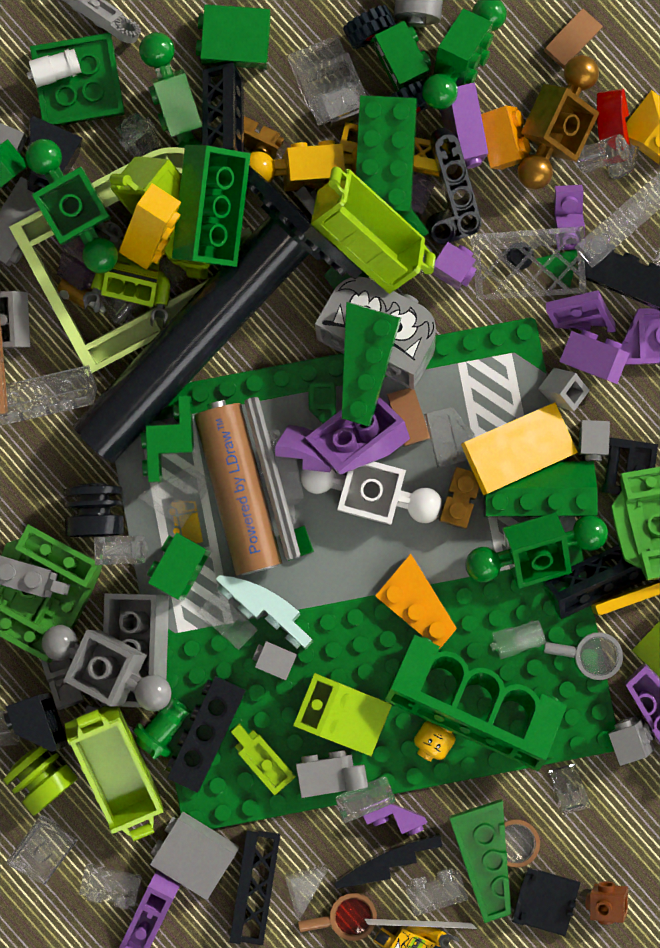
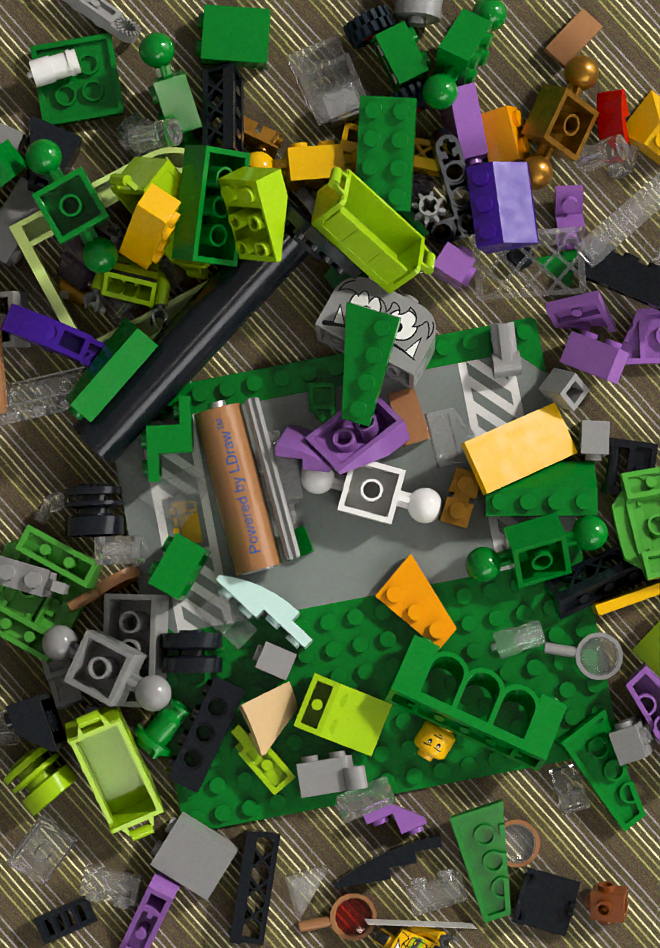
(50, 504): none -> clear arm
(51, 335): none -> dark purple slope
(69, 928): none -> black slope
(109, 585): none -> medium nougat piece
(110, 370): none -> green slope
(158, 135): none -> clear piece
(192, 652): none -> black wheel
(256, 211): none -> lime slope
(269, 715): none -> tan slope
(429, 201): none -> light grey gear
(502, 206): none -> slope
(505, 356): none -> light grey piece
(596, 760): none -> green wing

